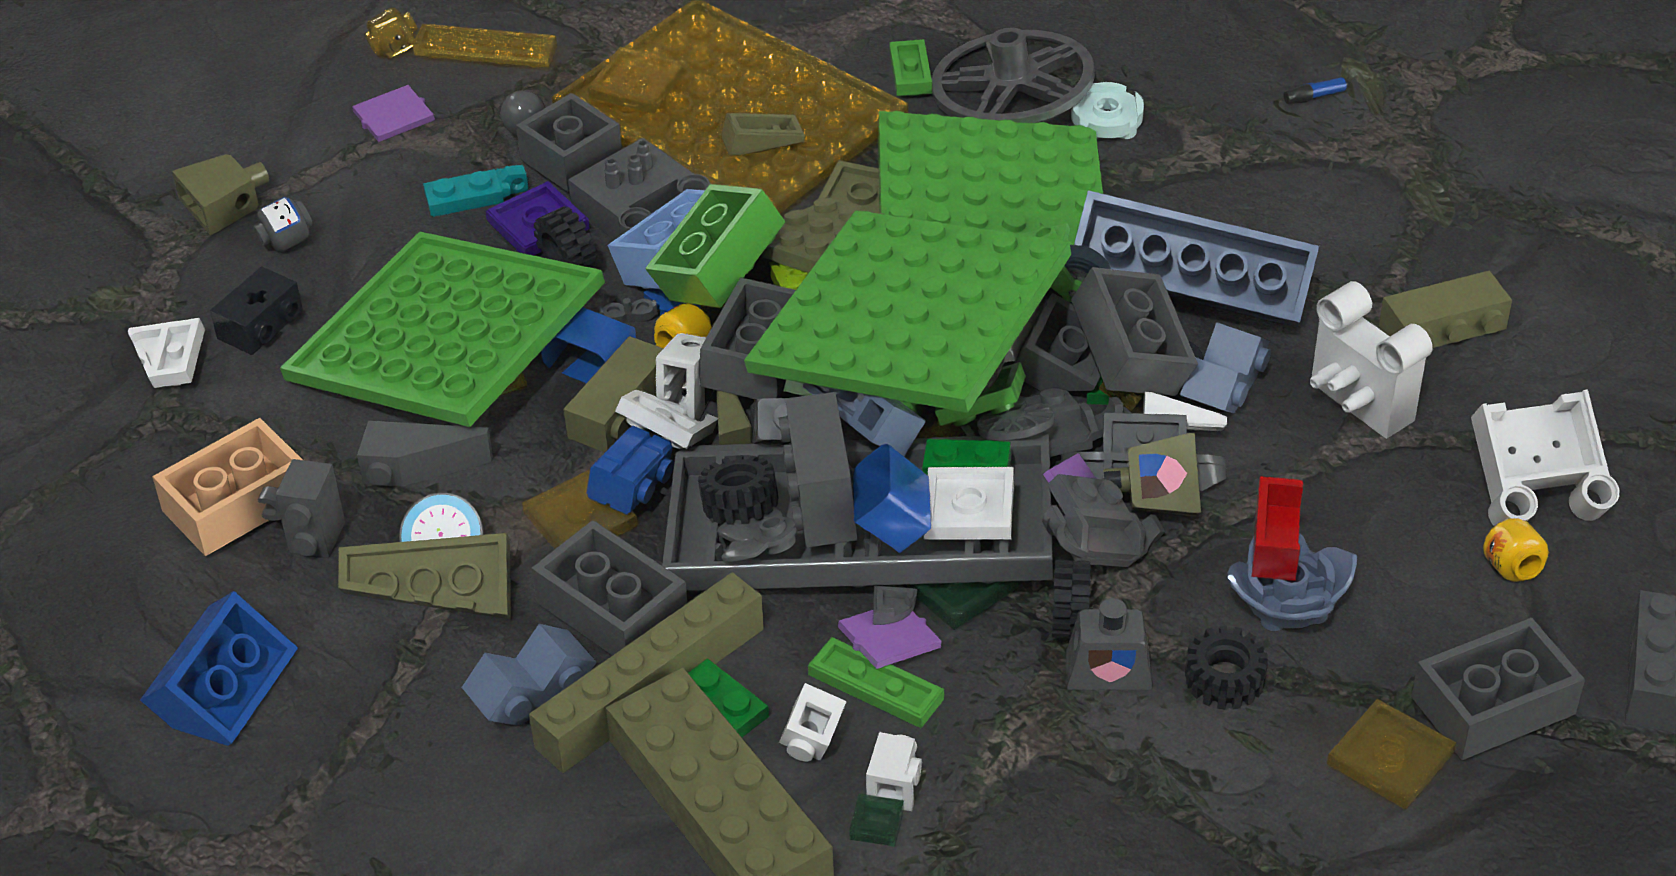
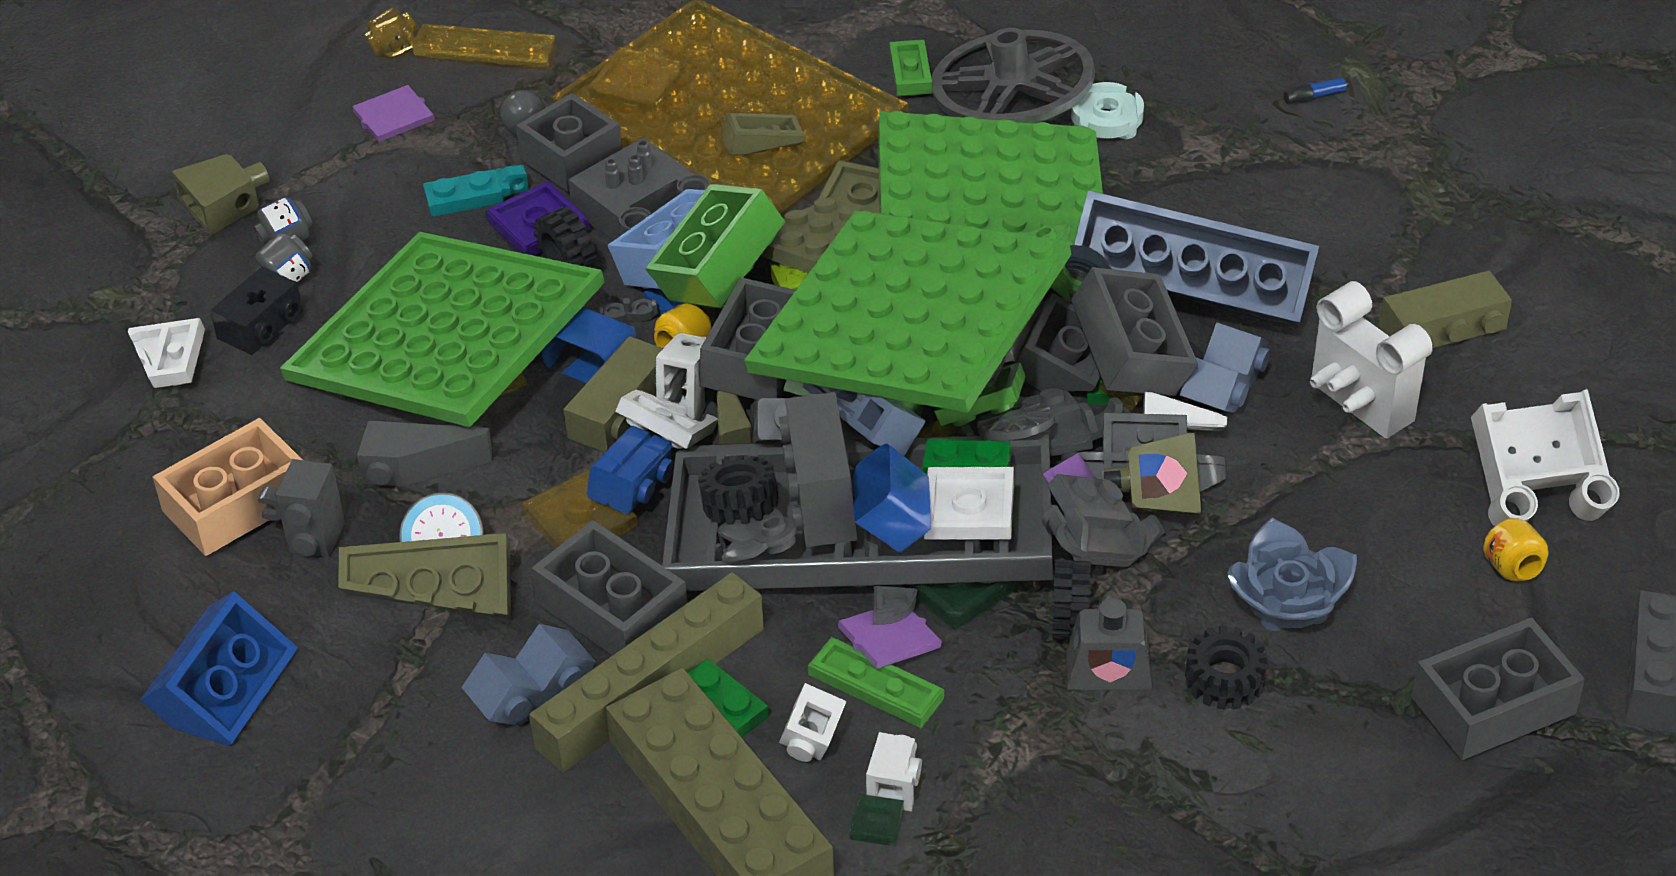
(285, 256): none -> dark grey head
(1277, 528): red panel -> none
(1391, 753): clear yellow plate -> none

